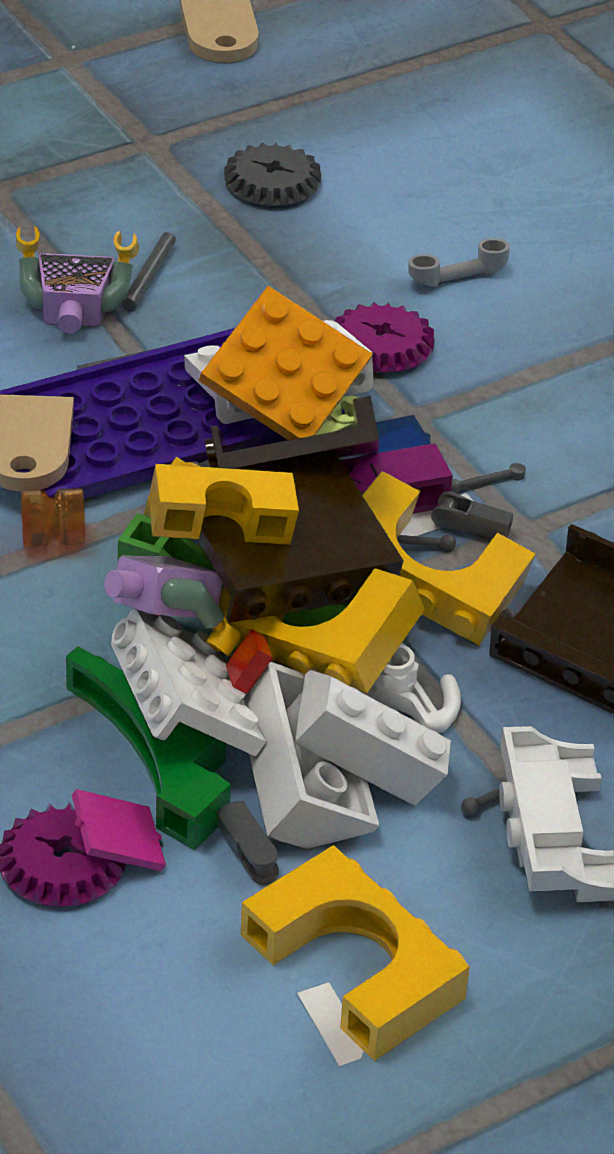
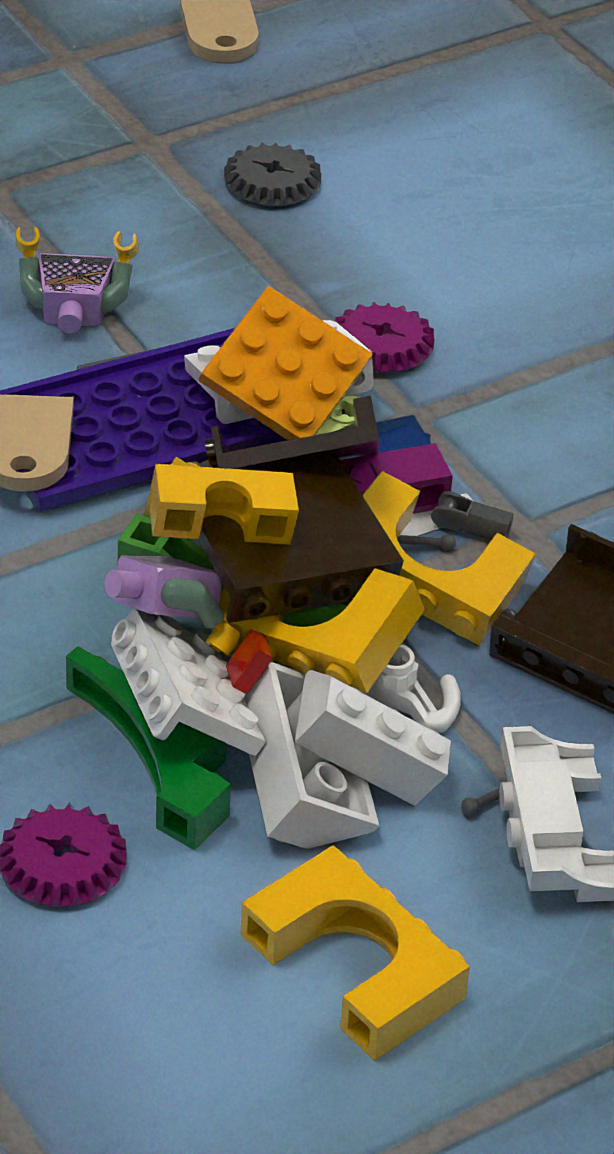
(53, 517): clear orange wheel -> none
(118, 830): dark pink piece -> none
(149, 271): dark grey bar -> none
(249, 842): dark grey bar -> none
(325, 1012): white sticker -> none
(492, 257): light grey bar -> none
(516, 471): dark grey hinge -> none

